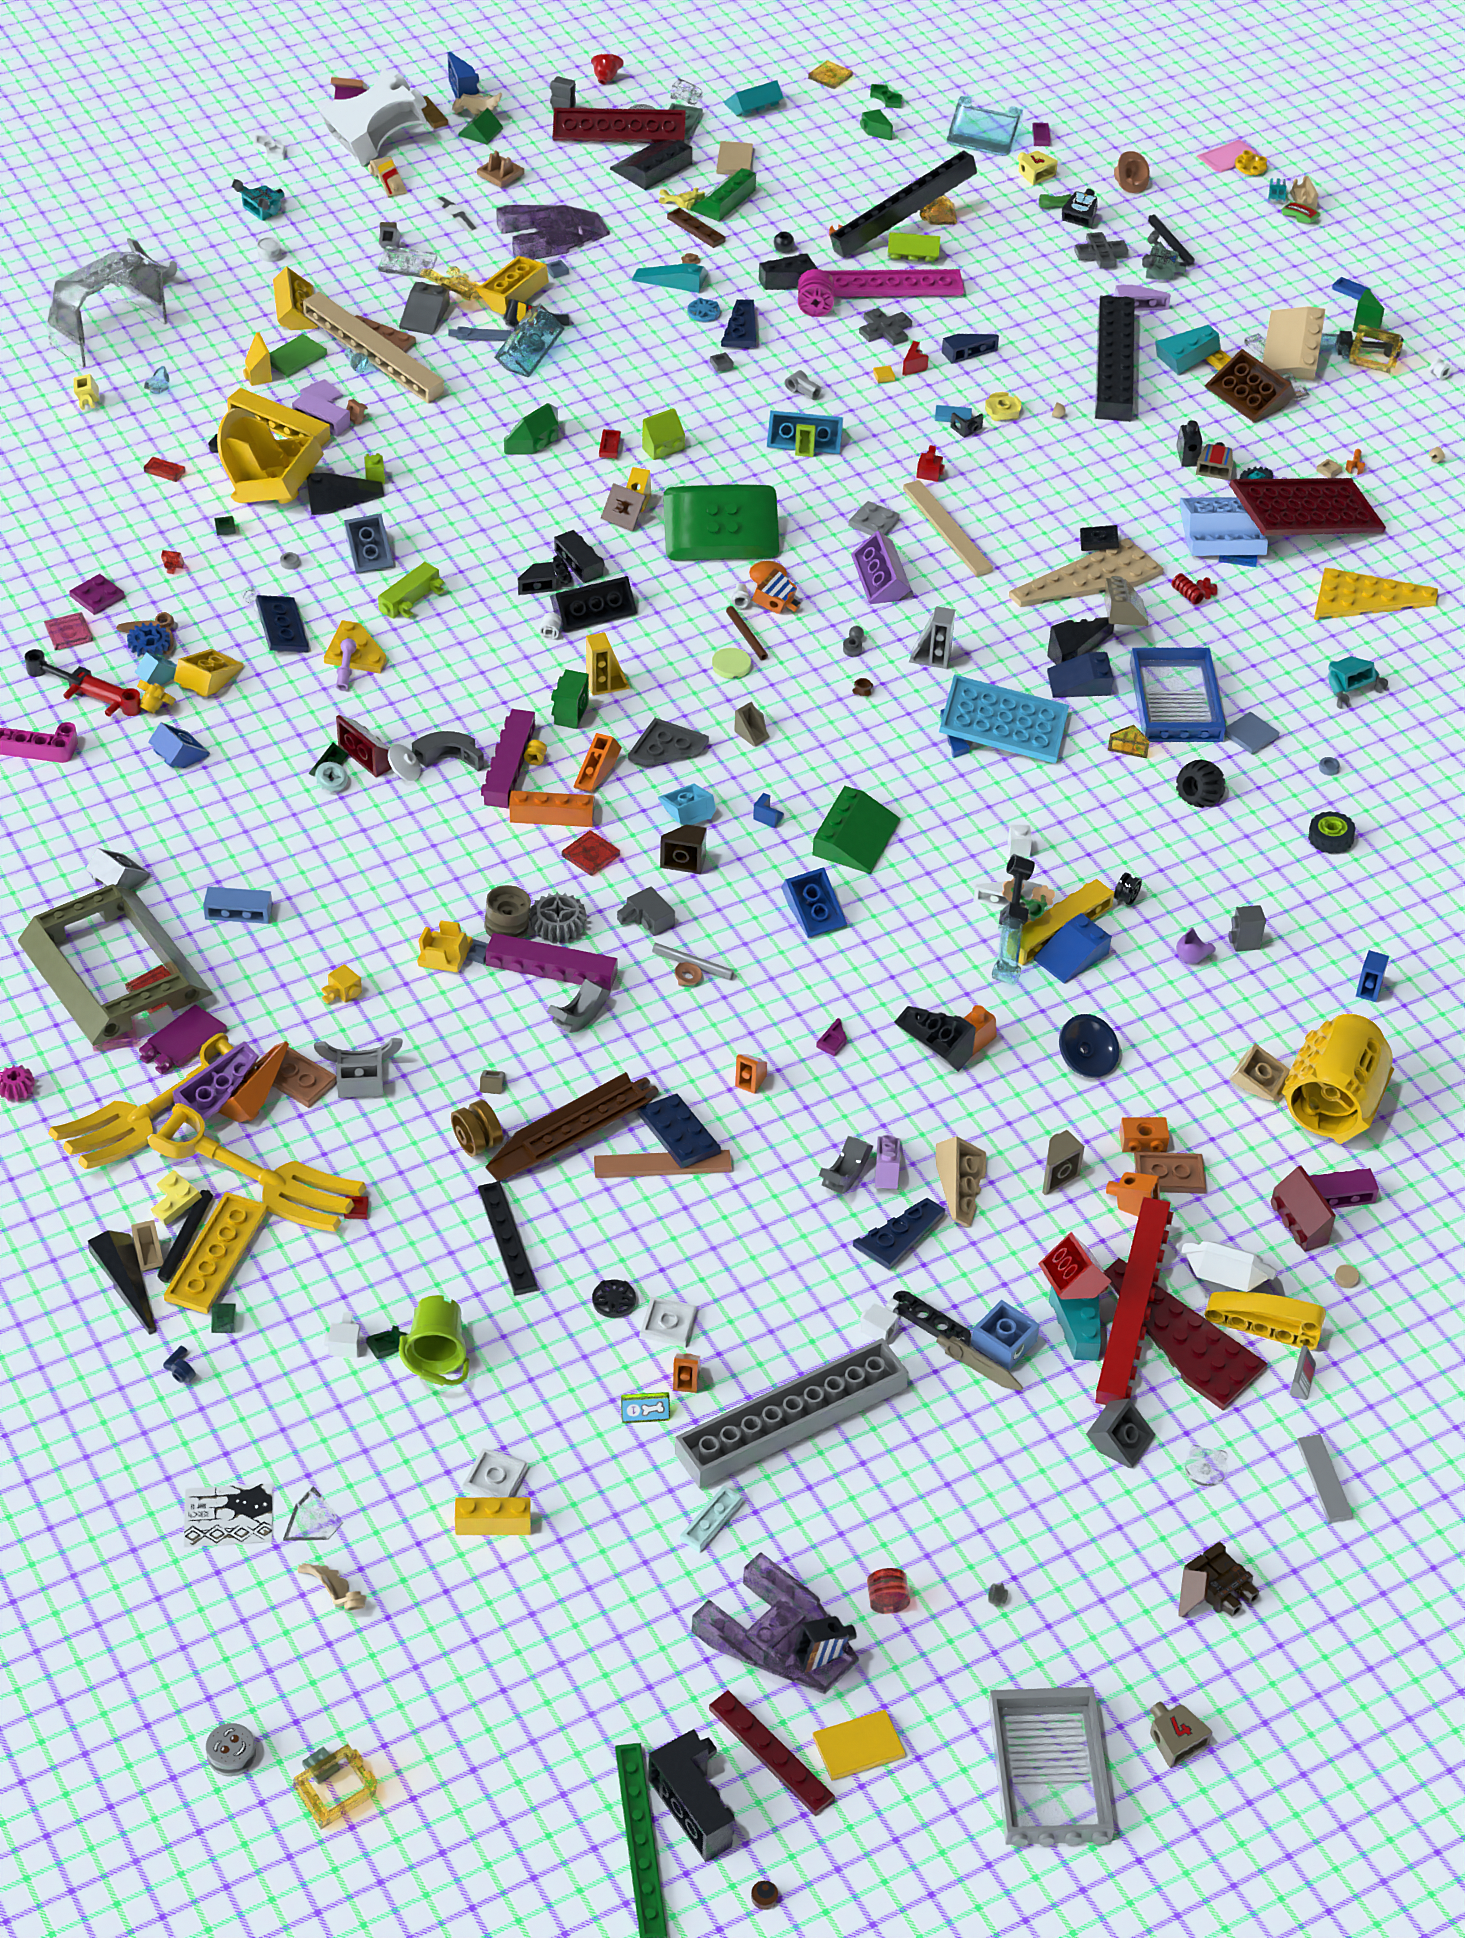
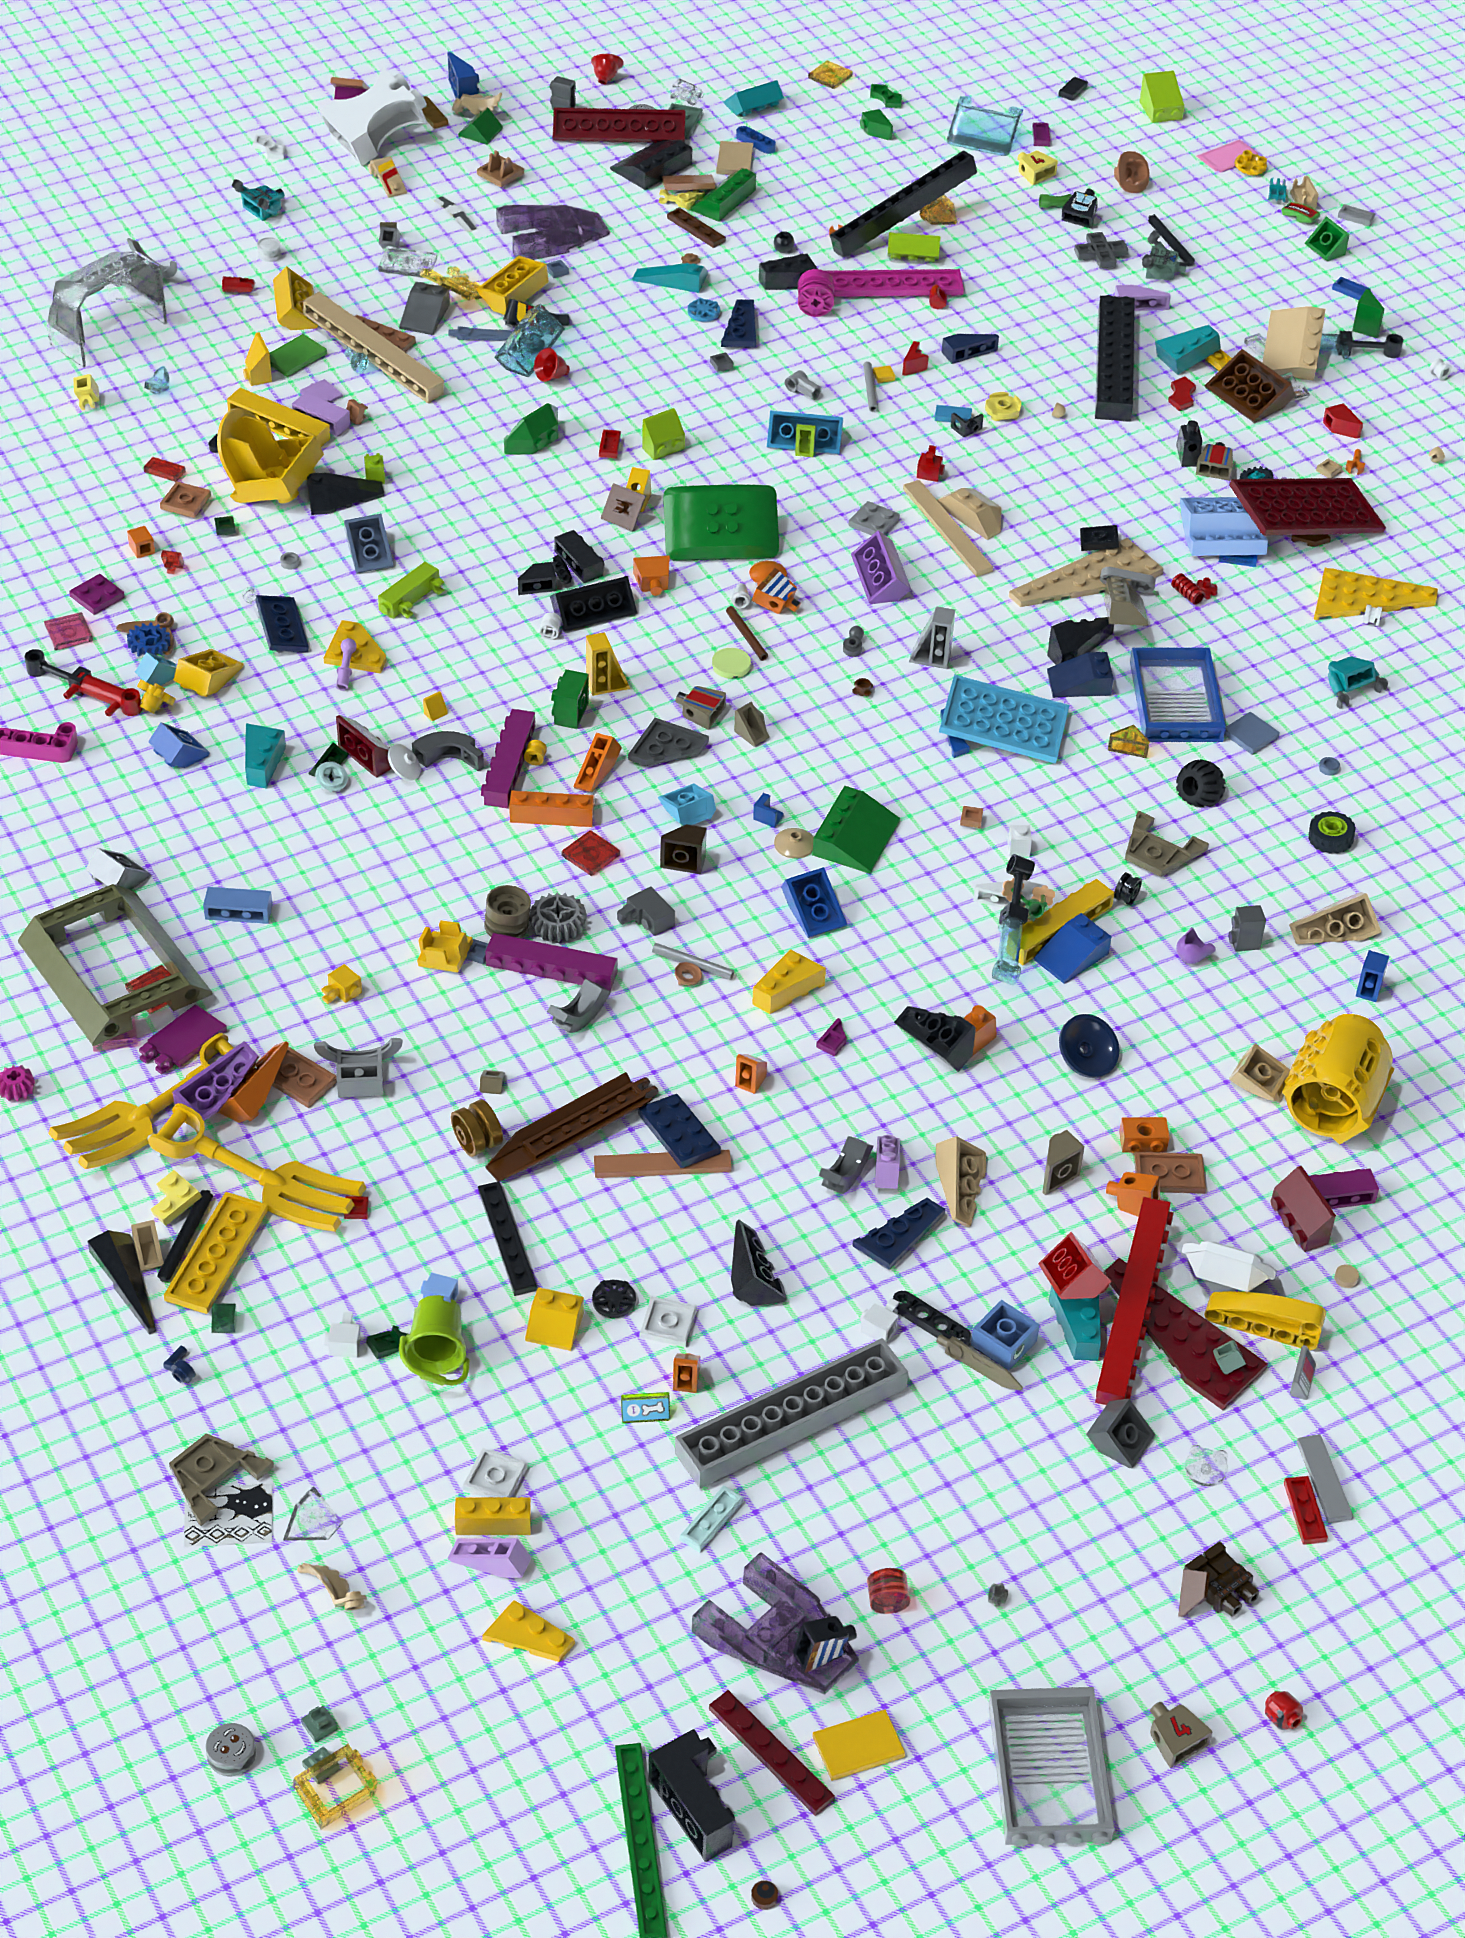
(141, 541): none -> orange brick
(185, 499): none -> nougat plate
(206, 1465): none -> dark tan wing
(237, 284): none -> red hinge
(262, 753): none -> teal wedge
(319, 1723): none -> sand green tile
(434, 706): none -> yellow slope
(440, 1285): none -> light blue brick
(492, 1555): none -> lavender slope
(528, 1631): none -> yellow wing
(550, 365): none -> red hat
(554, 1319): none -> yellow slope
(652, 573): none -> orange torso
(688, 182): none -> nougat tile
(702, 705): none -> dark tan torso
(751, 1270): none -> black wedge
(759, 140): none -> blue beam
(787, 980): none -> yellow wedge
(794, 843): none -> tan dish
(870, 386): none -> light grey piece
(883, 326): dark grey plate -> none
(937, 297): none -> red brick
(971, 816): none -> nougat plate
(974, 511): none -> tan wedge
(1073, 88): none -> black tile
(1140, 581): none -> light grey beam
(1156, 853): none -> dark tan wing
(1161, 96): none -> lime slope
(1182, 390): none -> red tile
(1229, 1357): none -> sand green slope
(1283, 1710): none -> red head
(1305, 1510): none -> red tile
(1312, 540): none -> reddish brown tile
(1328, 240): none -> green slope
(1341, 921): none -> tan wedge
(1342, 421): none -> red slope
(1356, 215): none -> light grey tile
(1364, 331): clear yellow window -> none
(1372, 615): none -> white wheel

